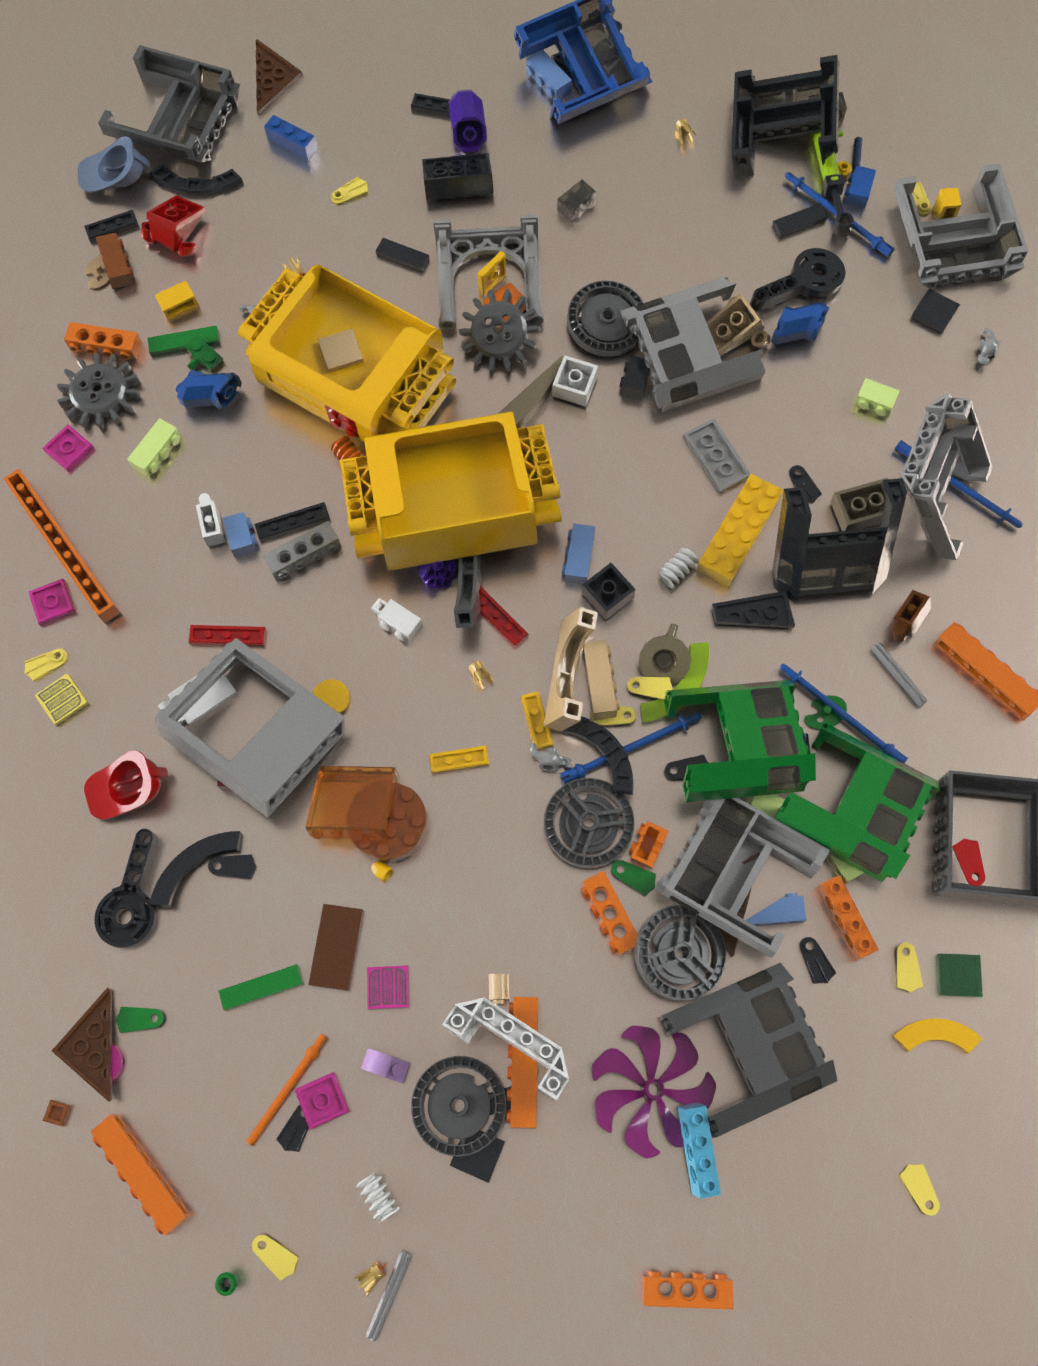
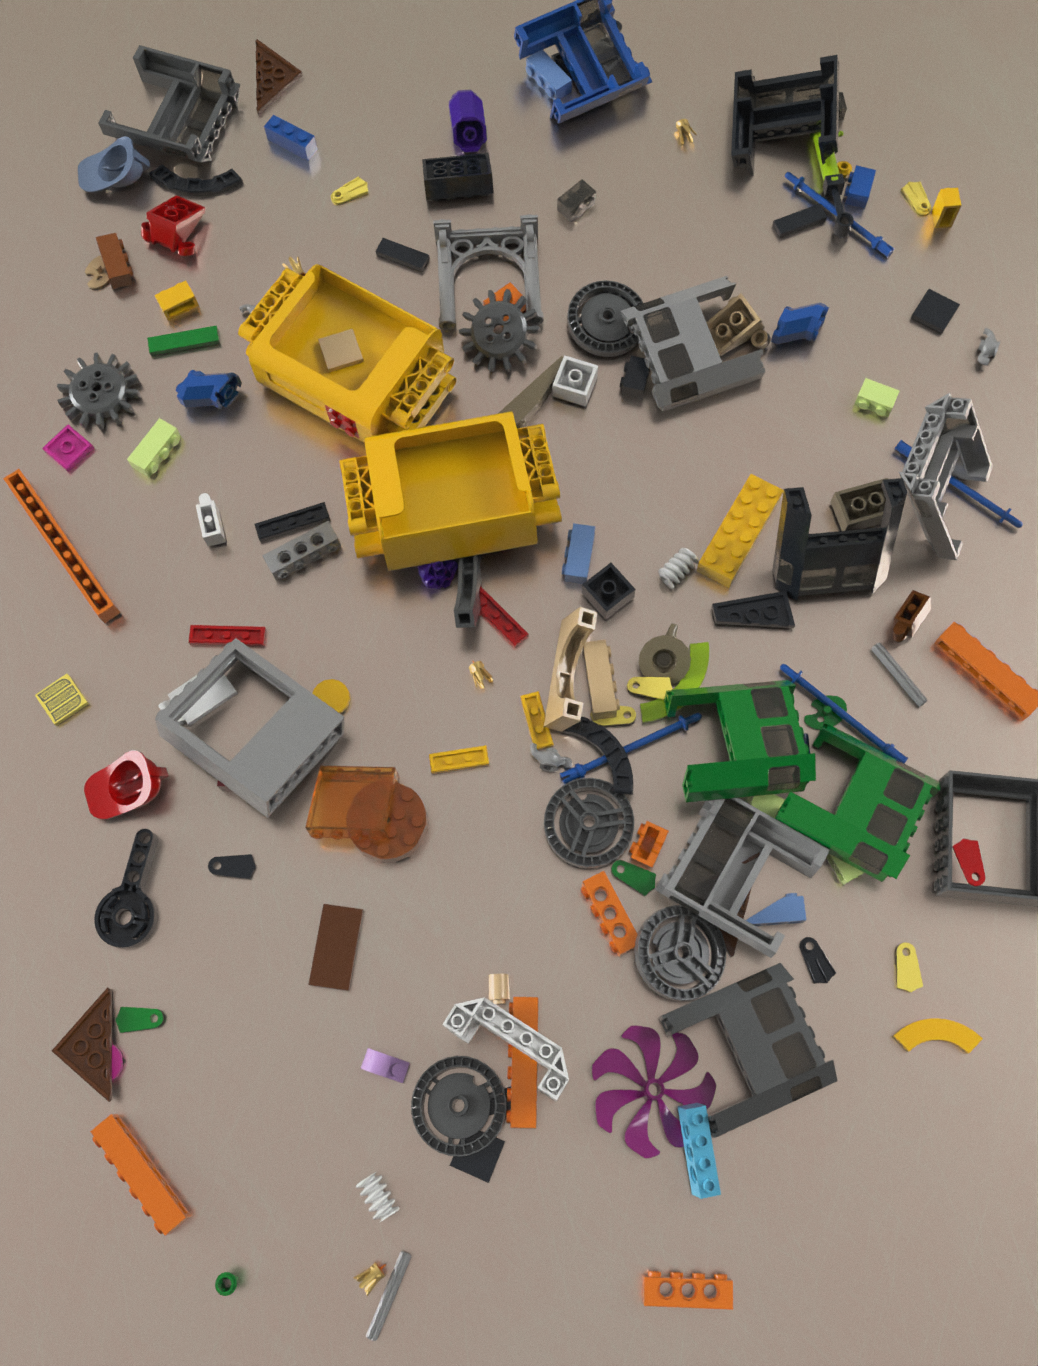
(44, 664): light yellow piece -> none
(51, 602): dark pink tile -> none
(57, 1113): dark orange tile -> none
(111, 338): orange brick -> none
(114, 224): black tile -> none
(188, 860): black tile -> none
(202, 354): green plate -> none
(239, 534): medium blue brick -> none
(260, 987): green tile -> none
(275, 1256): light yellow piece -> none
(294, 1132): black piece -> none
(311, 1054): orange bar -> none
(321, 1100): dark pink tile -> none
(344, 448): orange piece -> none
(382, 870): yellow hose -> none
(387, 987): tile -> none
(397, 619): white brick -> none
(430, 105): black tile -> none
(492, 273): yellow tile -> none
(681, 766): black piece -> none
(716, 456): light grey tile -> none
(803, 280): black beam -> none
(804, 480): black piece -> none
(847, 918): orange brick -> none
(857, 152): dark blue piece -> none
(920, 1187): light yellow piece -> none
(959, 975): clear green tile -> none
(967, 244): light grey piece -> none

